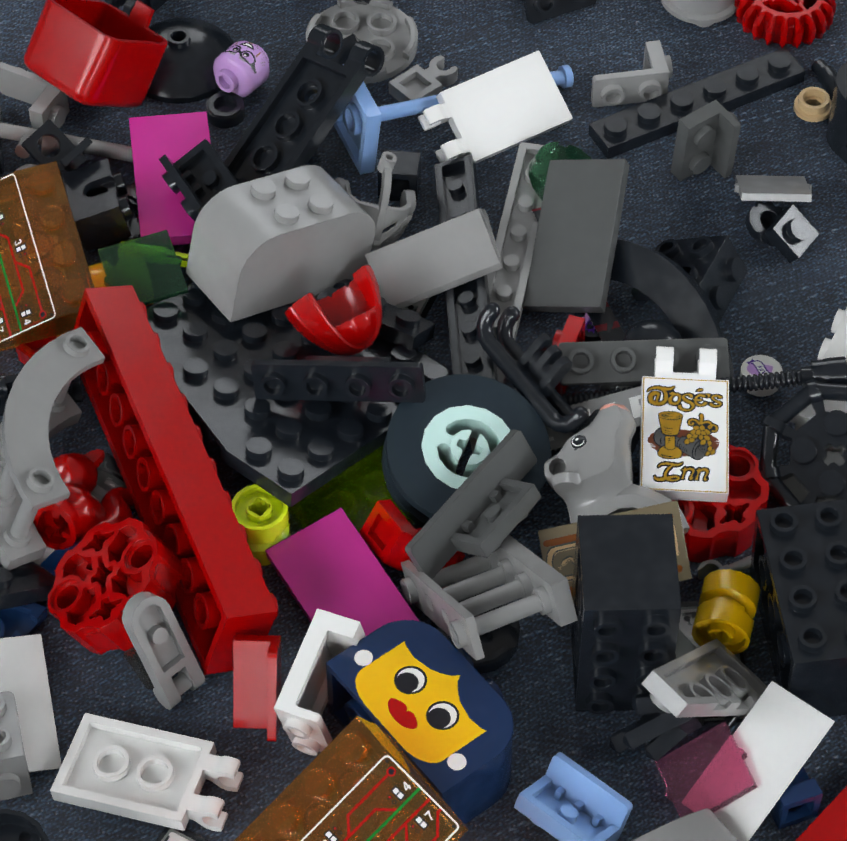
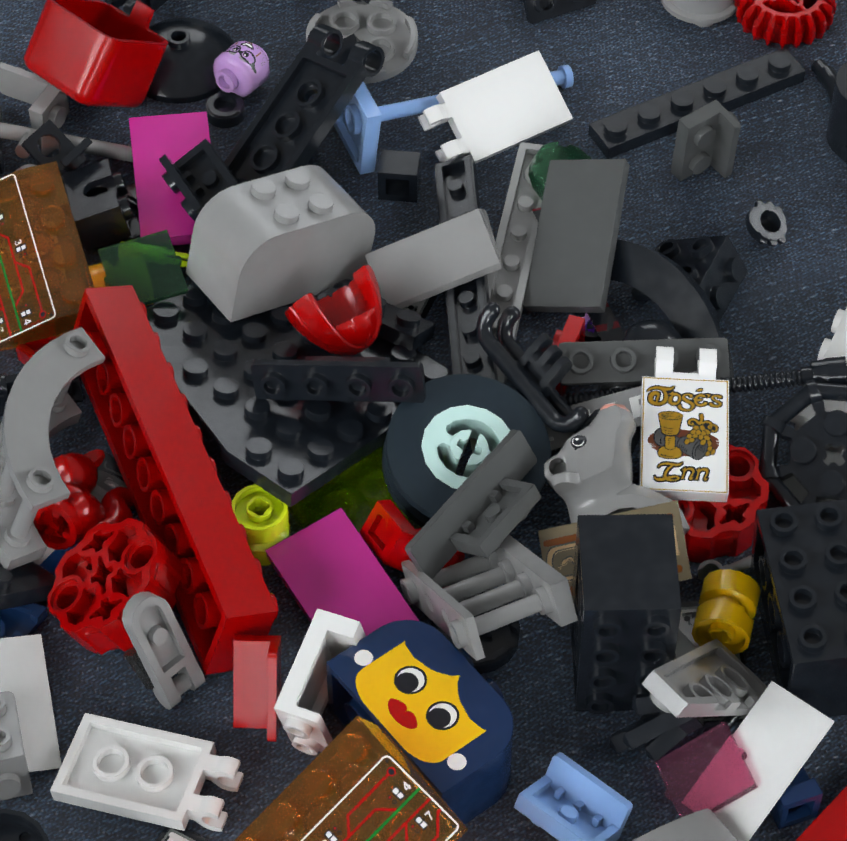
(382, 213): light grey helmet -> none
(422, 83): light grey plate -> none
(635, 85): light grey bracket -> none
(760, 364): white tile -> none
(773, 188): light grey piece -> none
(791, 233): plate -> none
(812, 104): tan plate -> none

